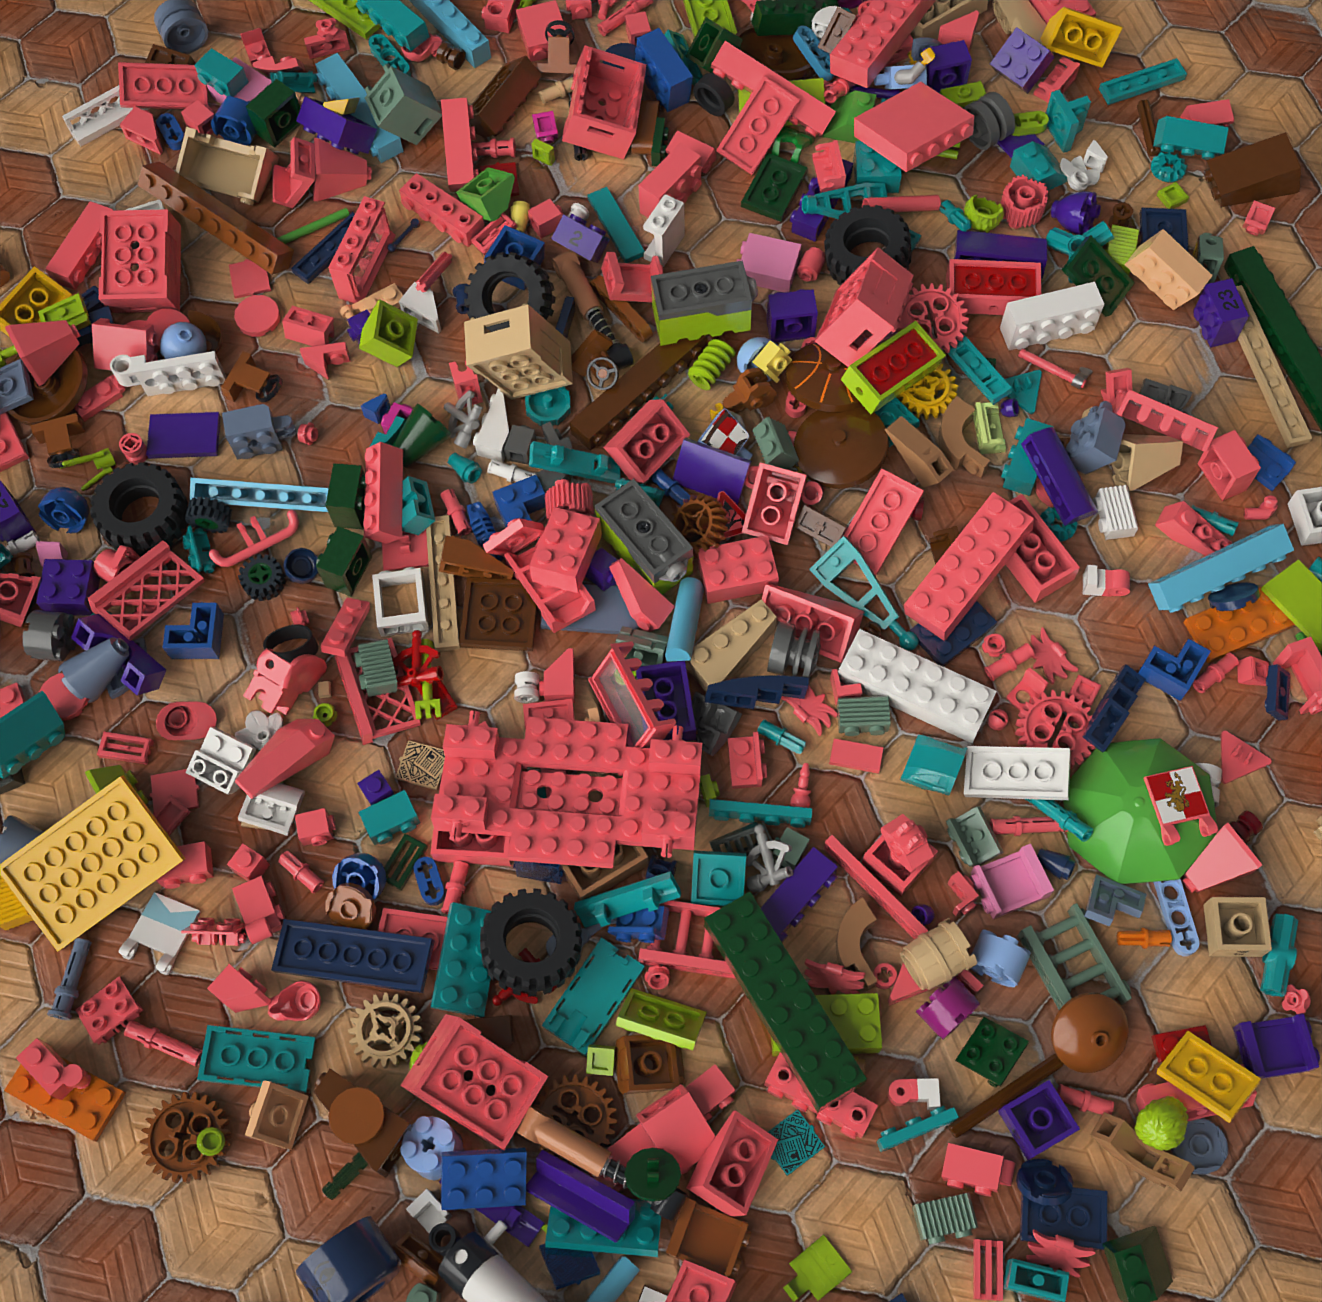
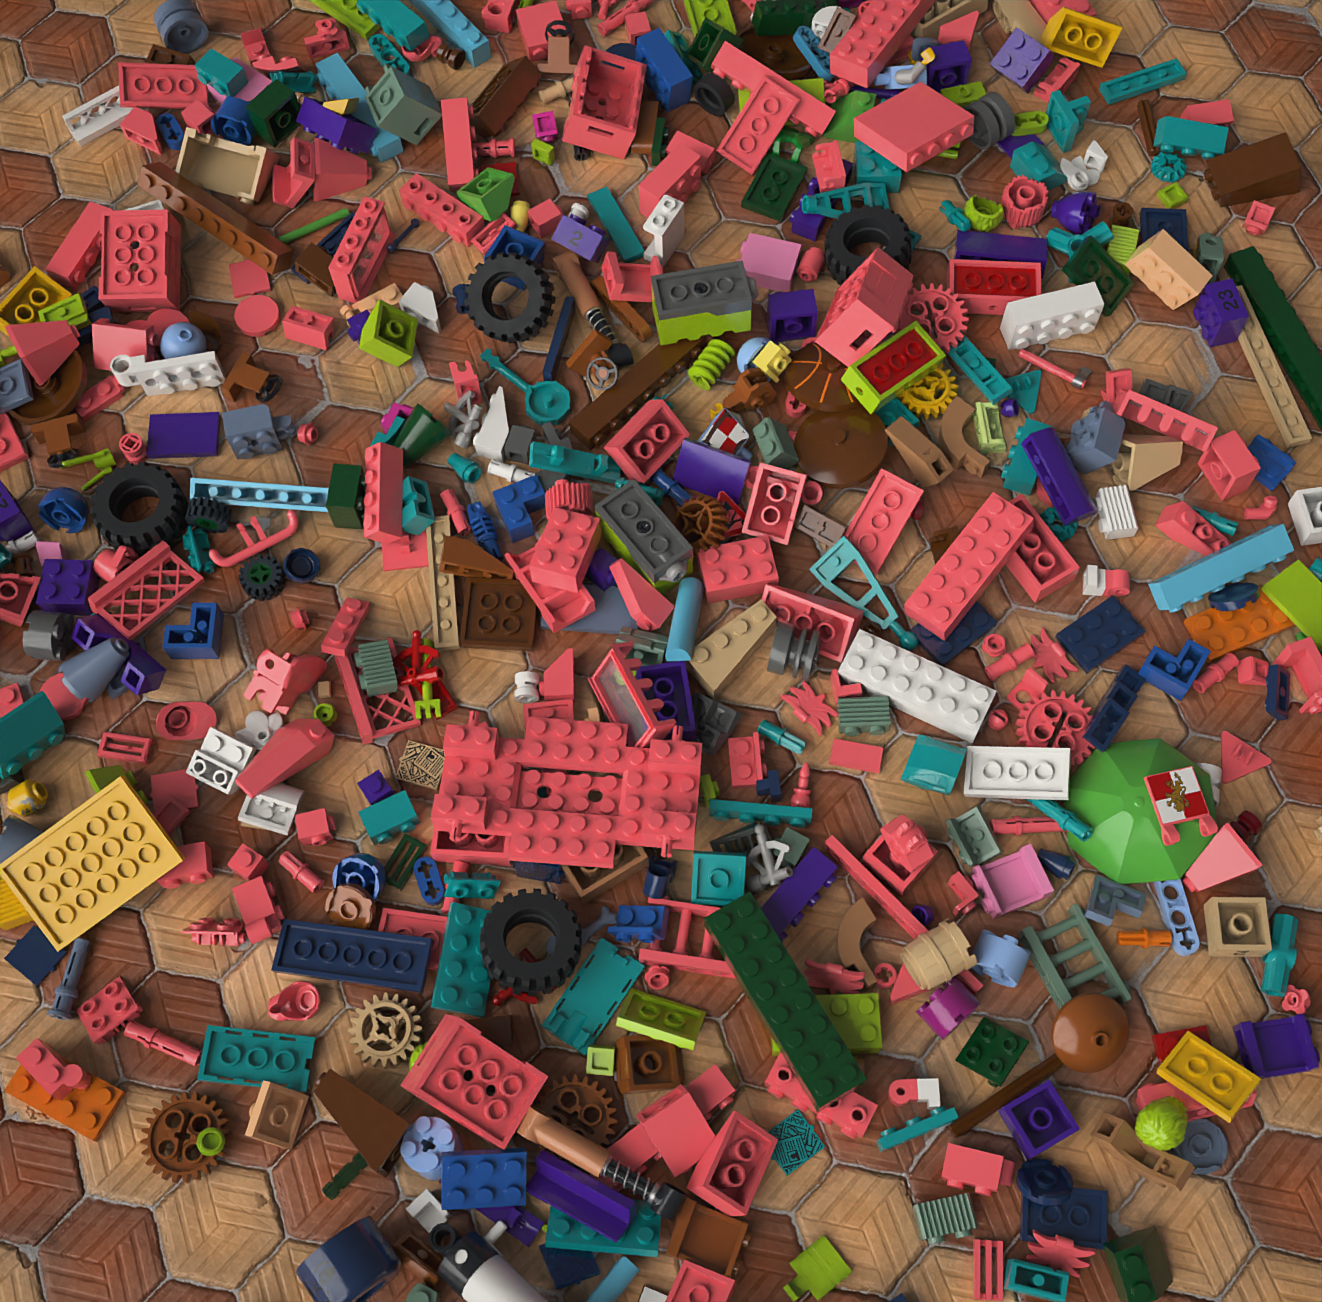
(27, 798): none -> yellow head
(35, 956): none -> dark blue piece
(161, 930): white flag -> none
(237, 991): coral slope -> none
(288, 633): black tyre -> none
(314, 266): none -> reddish brown brick
(323, 355): coral slope -> none
(343, 561): dark green brick -> none
(356, 1116): dark orange tile -> none
(376, 408): blue slope -> none
(401, 623): white window -> none
(433, 272): coral axle -> none
(478, 886): none -> teal hinge
(514, 537): coral plate -> none
(520, 358): tan container -> none
(628, 899): teal hinge -> none
(652, 1174): dark green piece -> none
(748, 690): dark blue slope -> none
(770, 786): none -> dark blue tile
(906, 203): coral piece -> none
(1084, 689): coral tile -> none
(1085, 1100): coral pin -> none
(1100, 634): none -> dark blue plate

